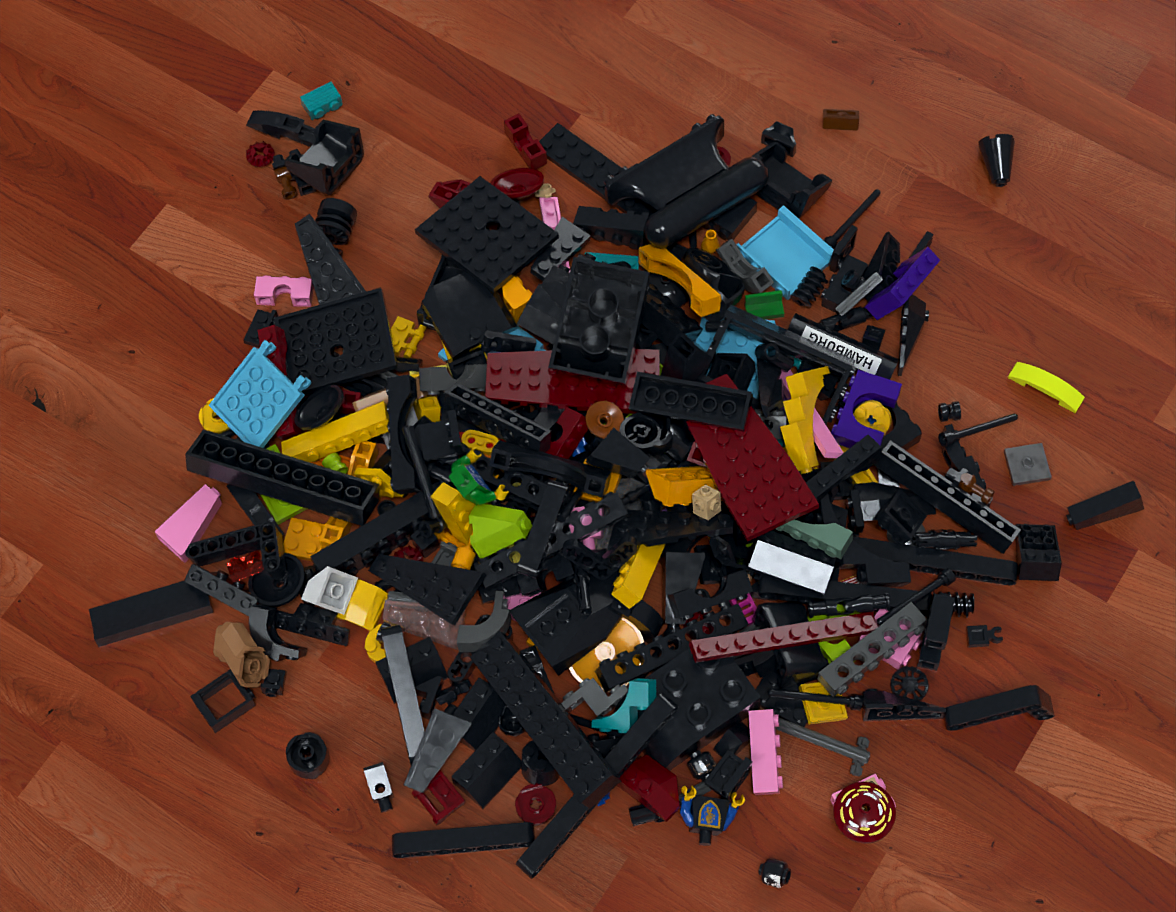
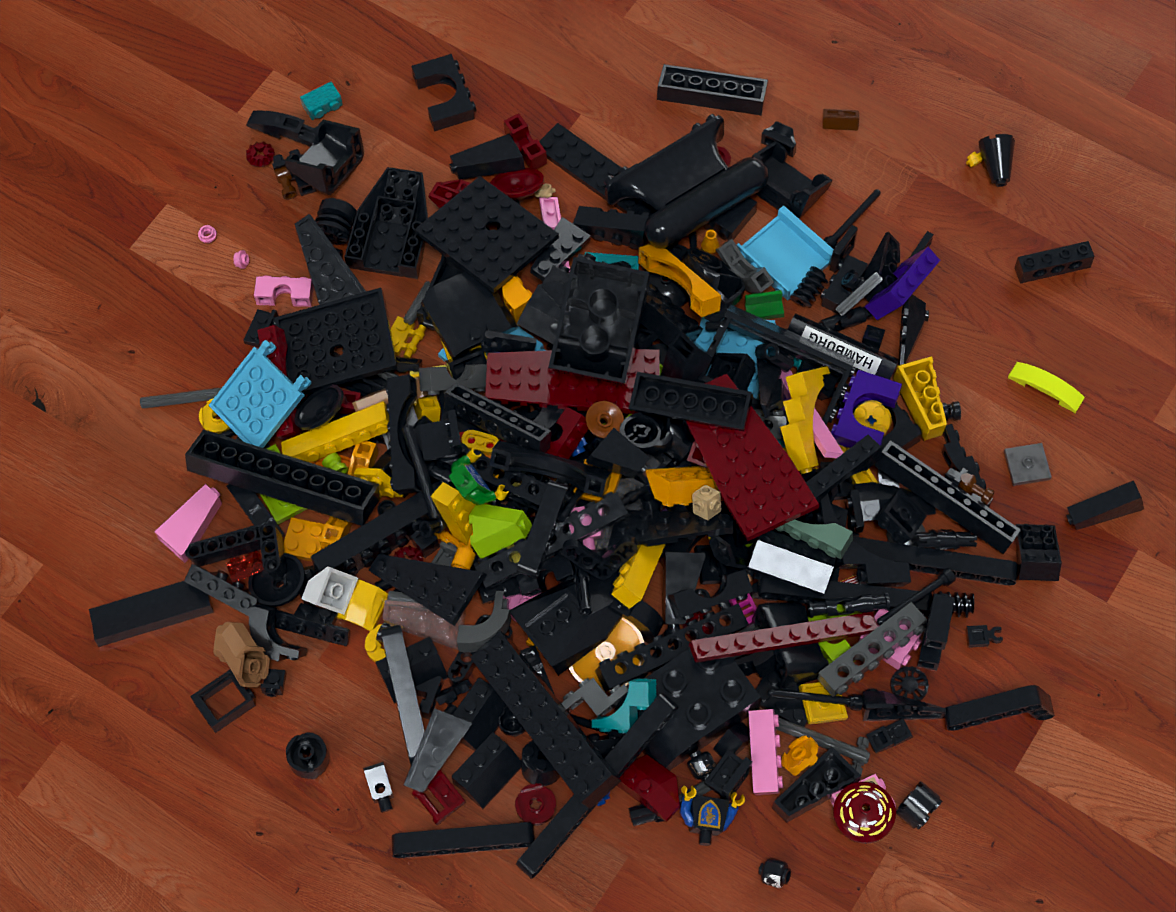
(178, 398): none -> dark grey axle
(207, 230): none -> bright pink plate
(241, 259): none -> bright pink plate
(386, 223): none -> black wedge
(411, 314): none -> dark grey axle
(445, 71): none -> black arch
(489, 158): none -> black slope
(712, 89): none -> black arch
(801, 755): none -> light orange plate
(816, 785): none -> black wedge
(889, 736): none -> black slope
(918, 805): none -> black brick
(922, 396): none -> yellow wedge
(948, 438): black piece -> none
(974, 159): none -> yellow plate
(1054, 262): none -> black brick

